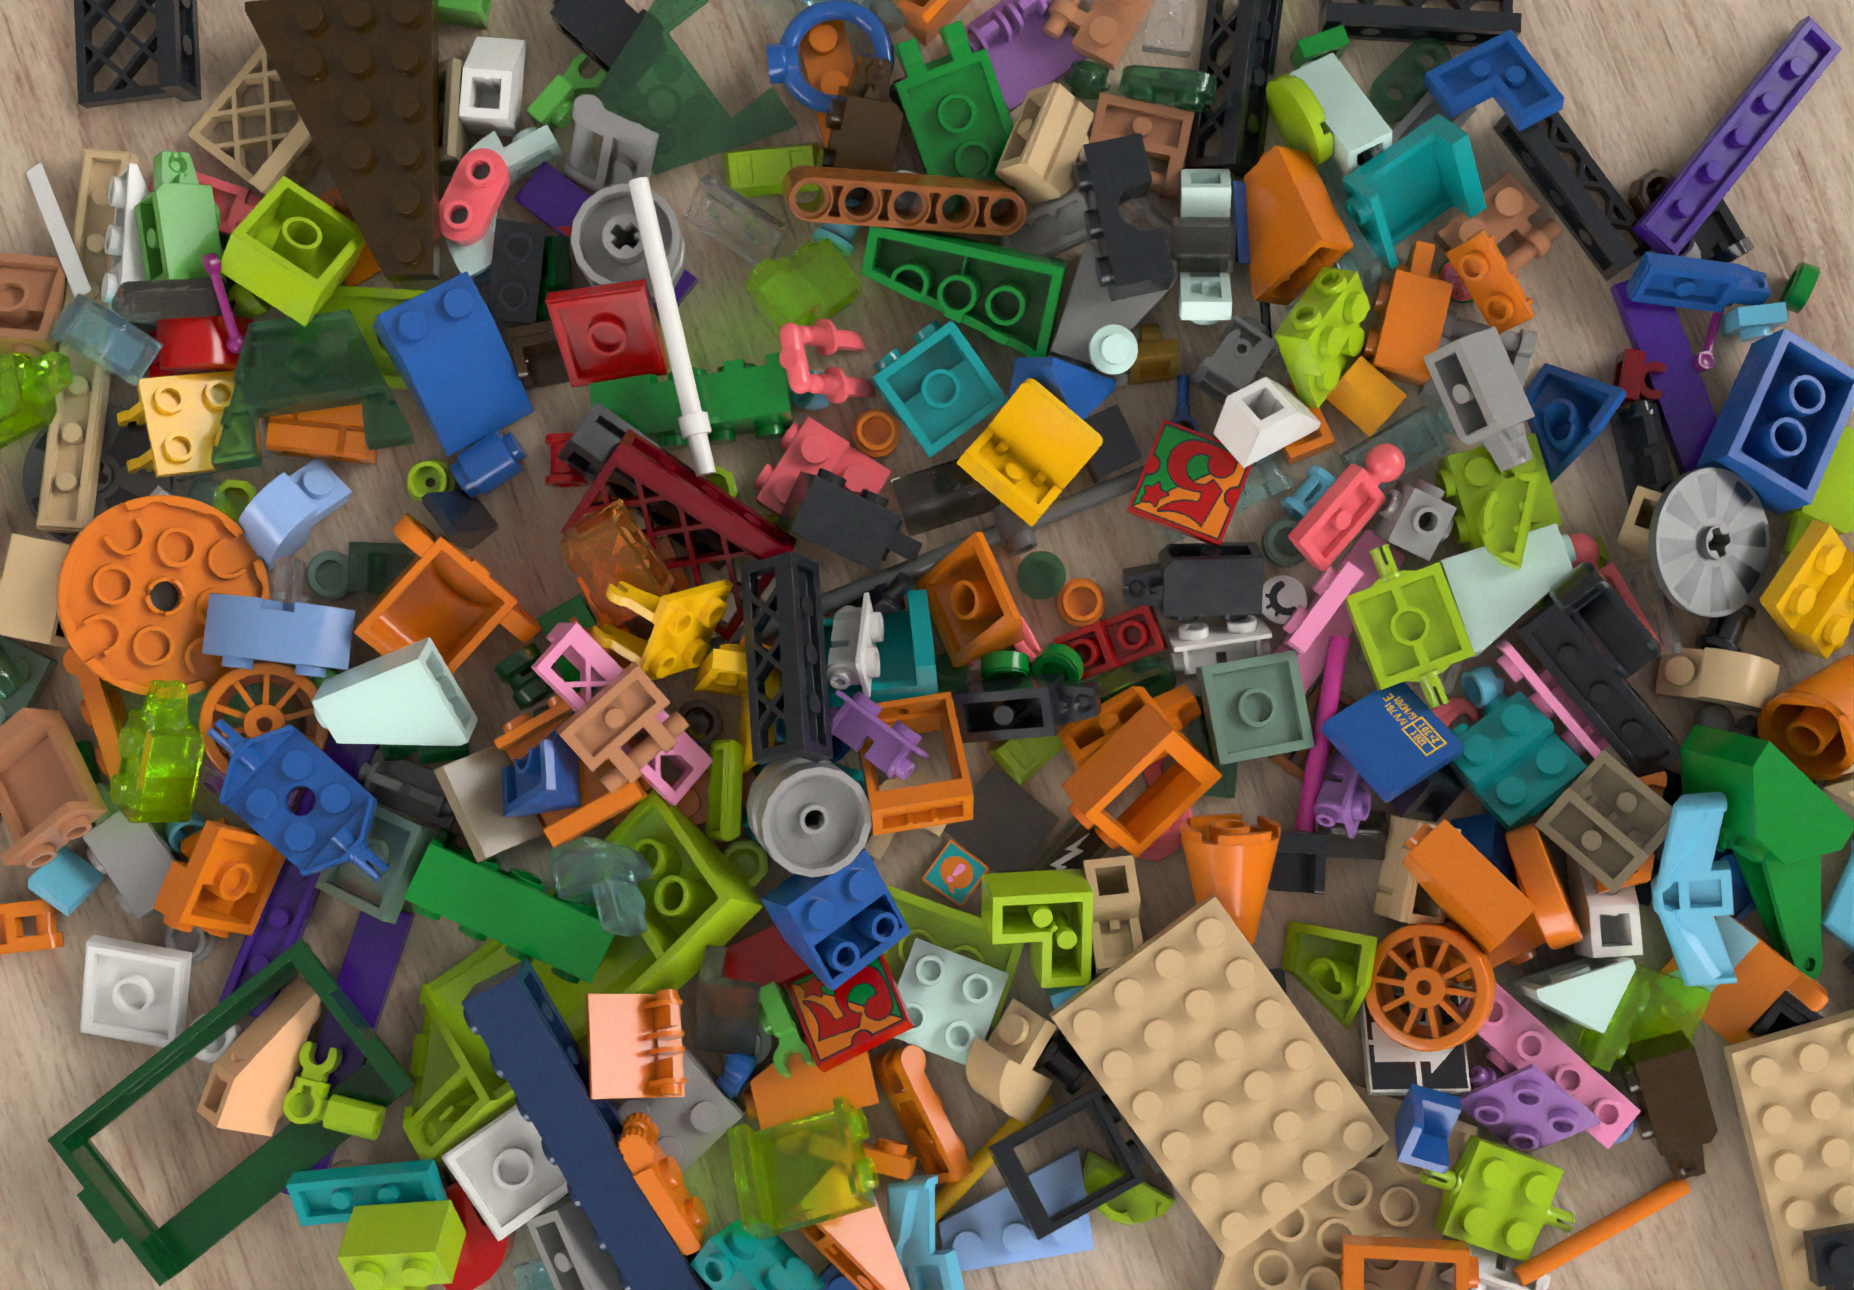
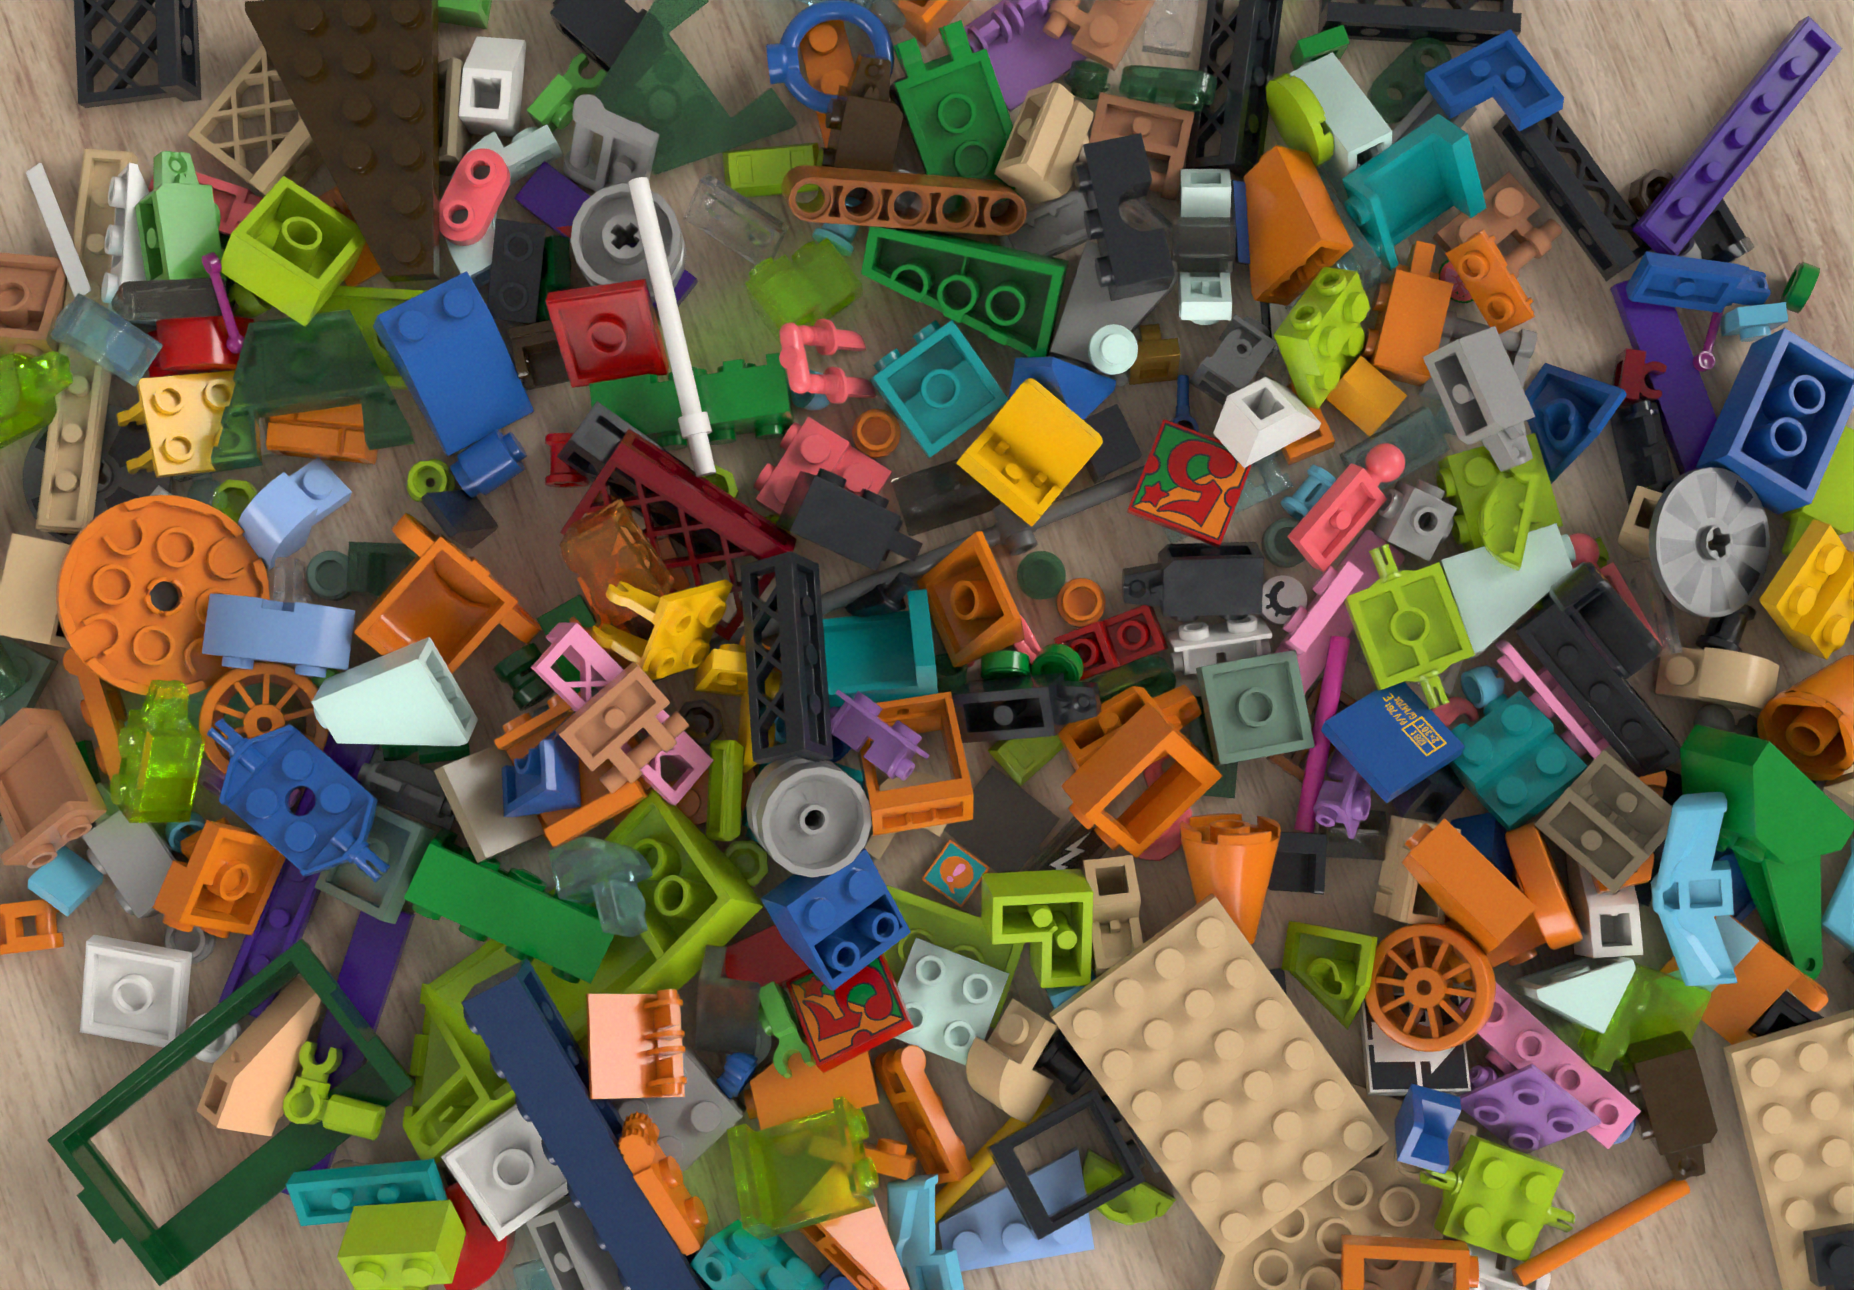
(854, 649): white hinge -> none

